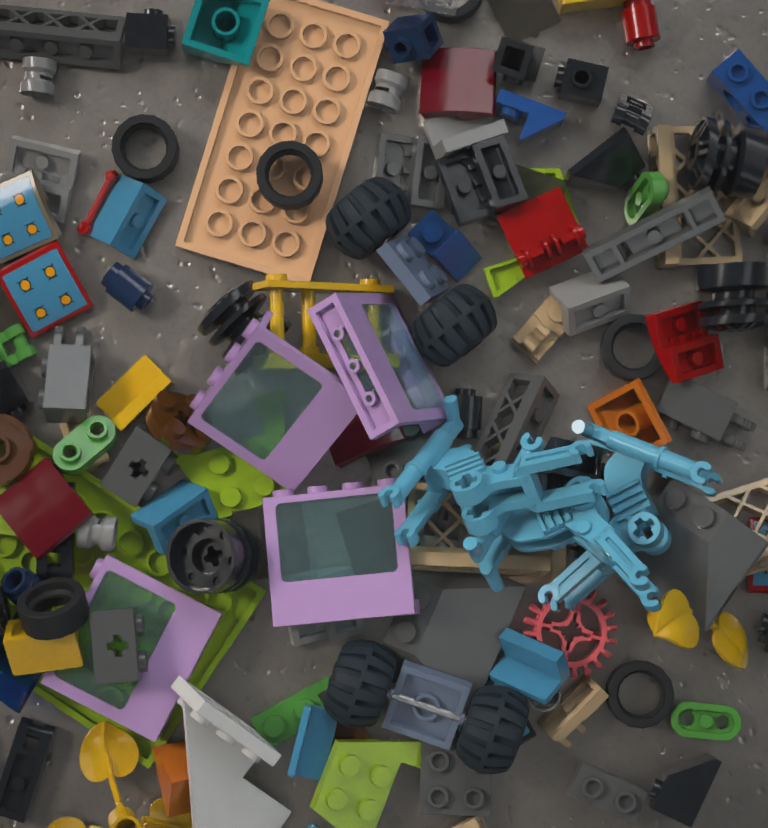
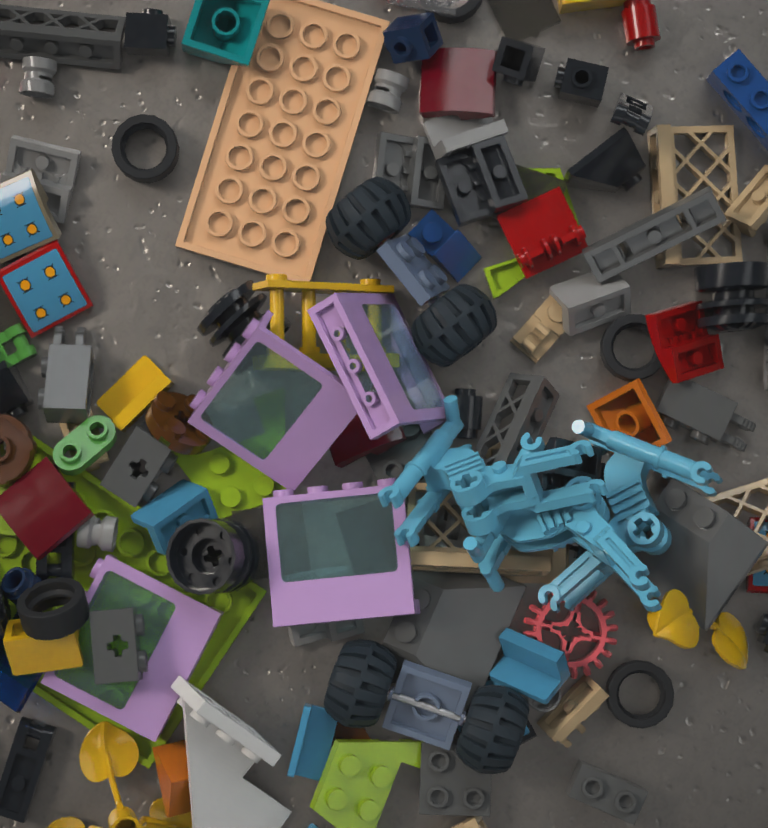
(85, 227): red hinge -> none
(128, 216): dark azure panel -> none
(128, 287): dark blue brick -> none
(277, 151): black tyre -> none
(284, 718): bright green plate -> none
(538, 116): blue slope -> none
(645, 196): bright green plate -> none
(684, 789): black slope -> none
(704, 720): bright green plate -> none
(726, 157): black wheel -> none

